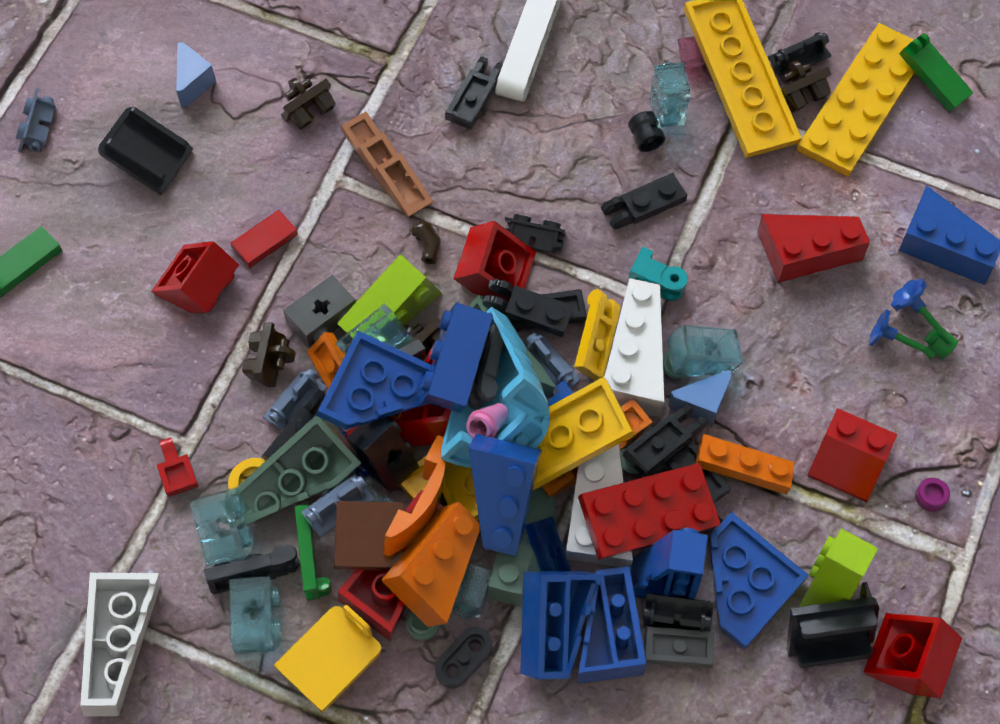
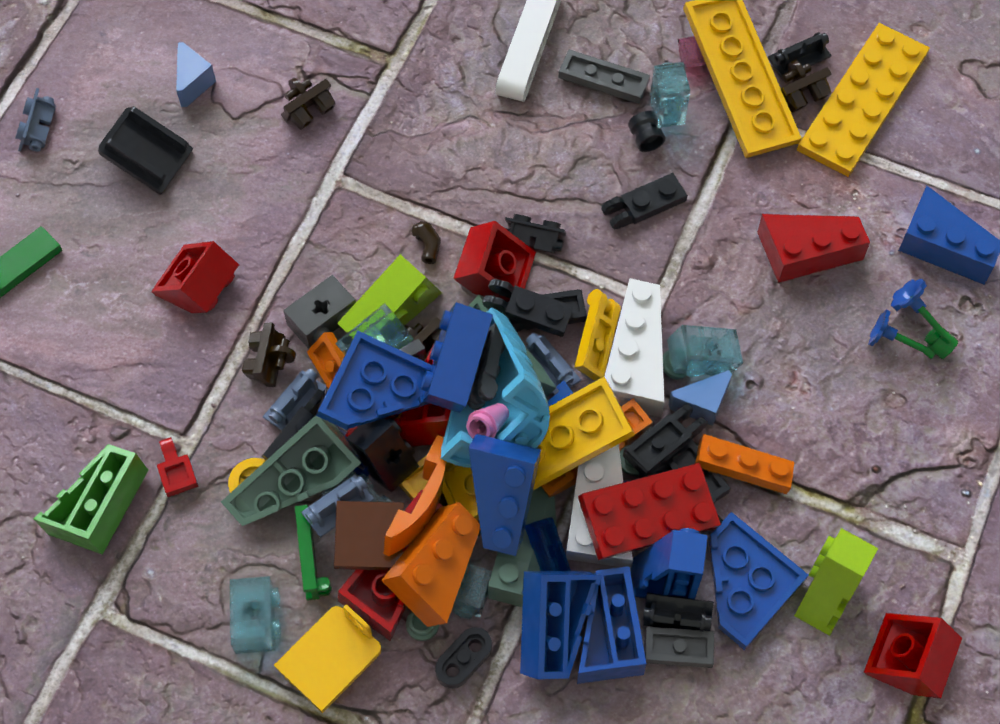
(96, 501): none -> bright green wedge
(114, 634): white wedge -> none
(216, 542): clear light blue brick -> none
(264, 238): red tile -> none
(274, 564): black hinge -> none
(386, 164): nougat slope -> none
(473, 94): black hinge -> none
(604, 76): none -> dark grey plate
(671, 279): teal leg -> none
(833, 631): black piece -> none
(852, 455): red slope -> none
(932, 494): magenta tile -> none
(936, 72): green hinge -> none

